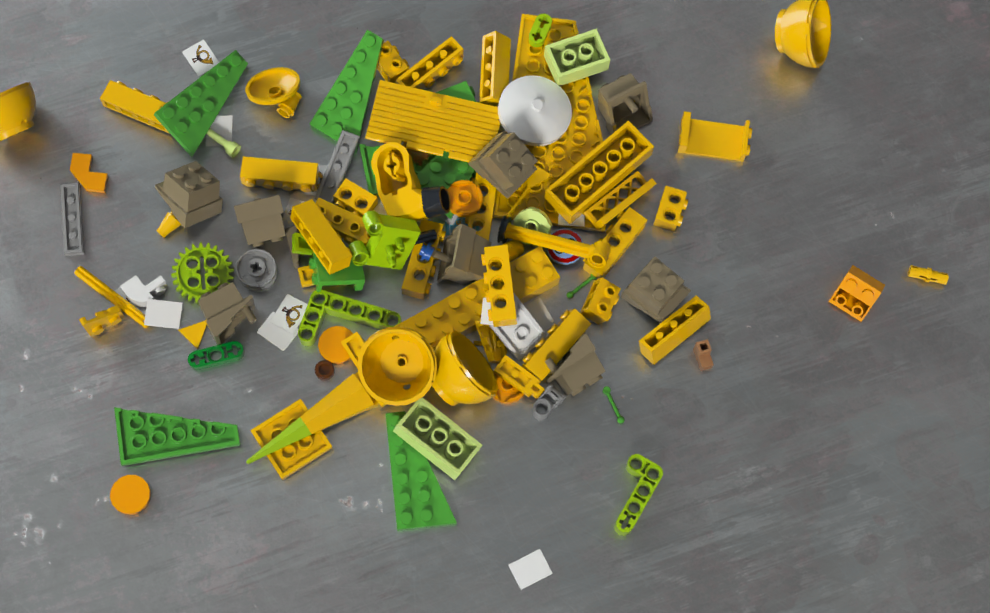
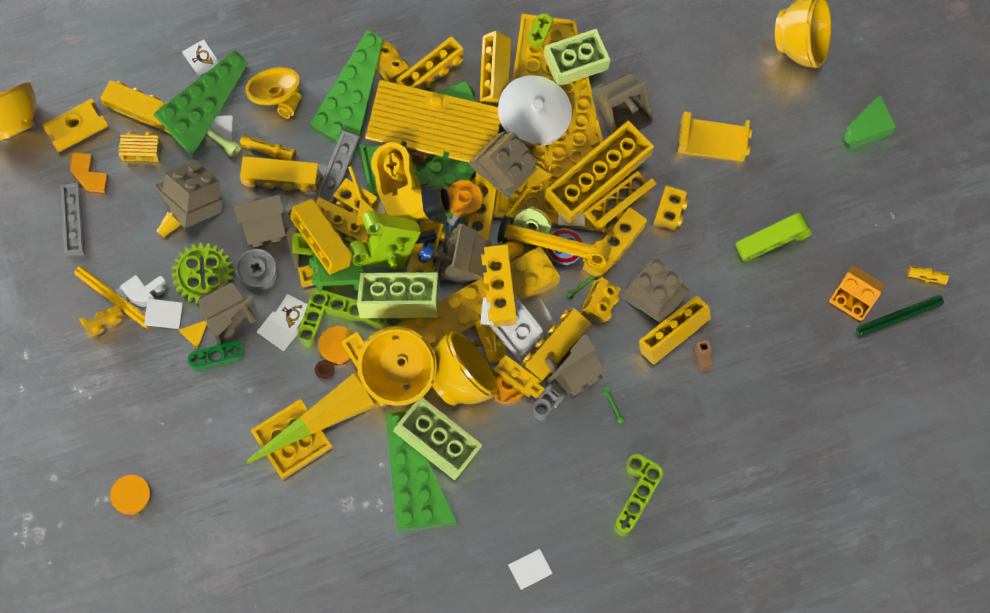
(62, 125): none -> yellow piece
(139, 147): none -> yellow brick
(162, 436): bright green wing -> none
(276, 151): none -> yellow pin
(363, 206): none -> yellow piece
(398, 295): none -> yellowish green brick
(774, 236): none -> lime beam
(870, 125): none -> bright green slope
(900, 315): none -> dark green axle

